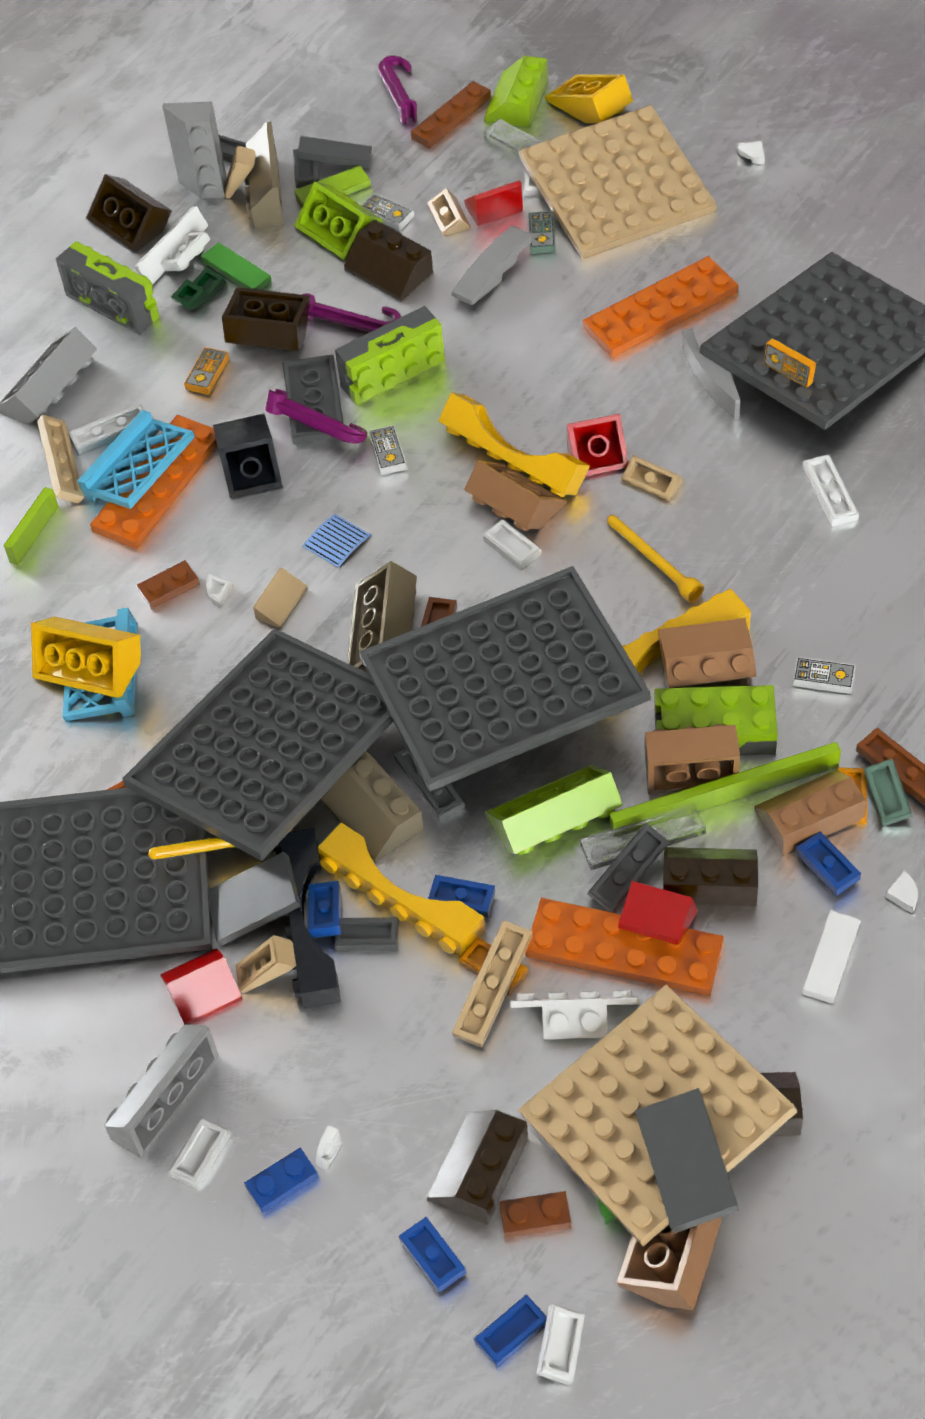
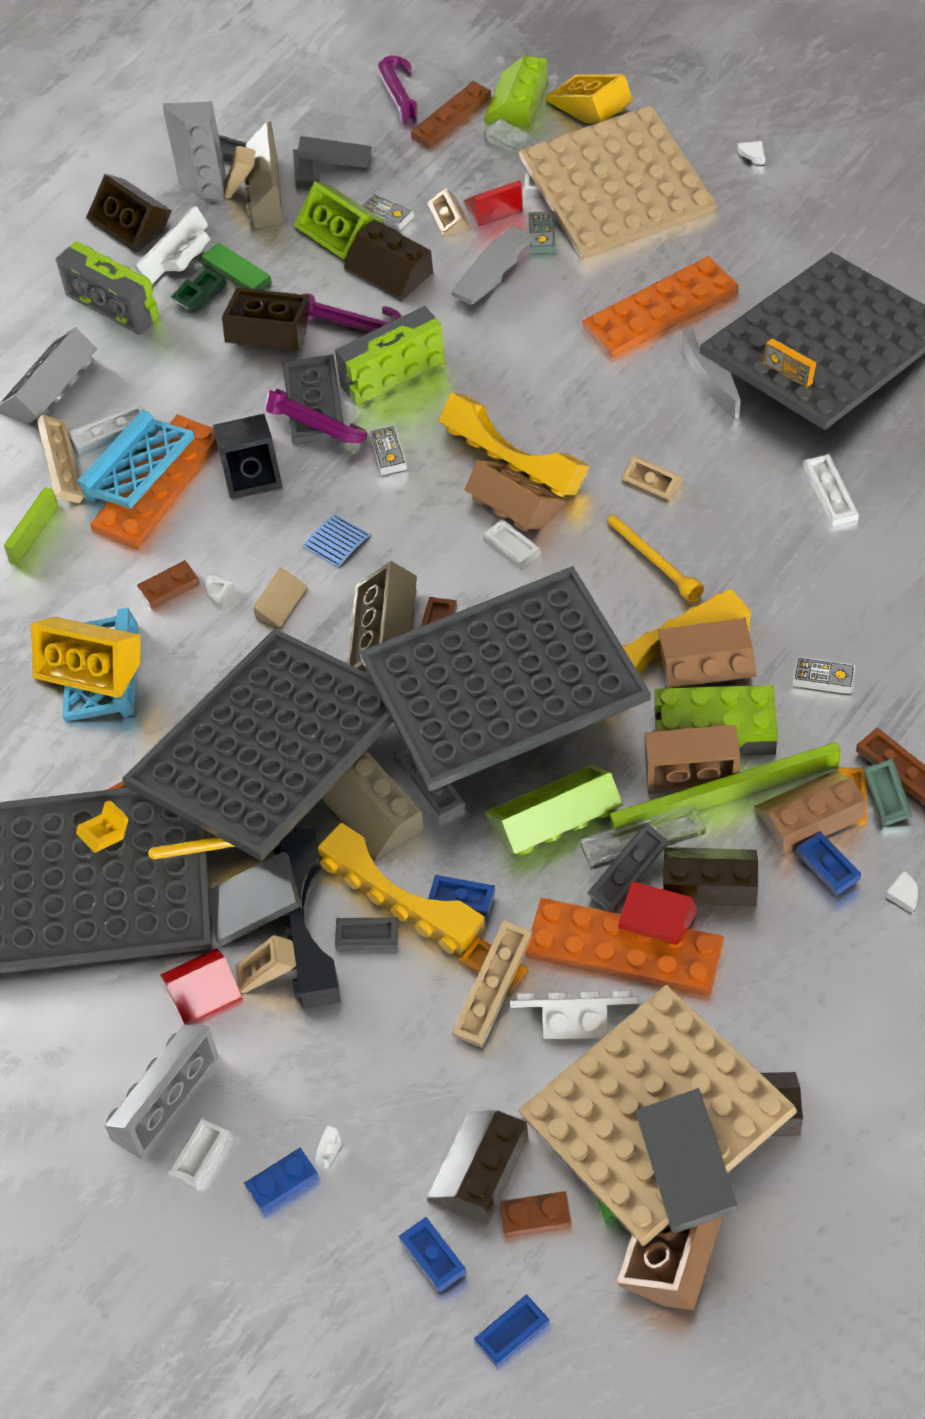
(104, 829): none -> yellow bracket
(206, 371): tile -> none
(324, 909): blue plate -> none
(346, 182): lime tile -> none
(560, 1344): white tile -> none
(598, 443): red slope -> none
(831, 957): white tile -> none

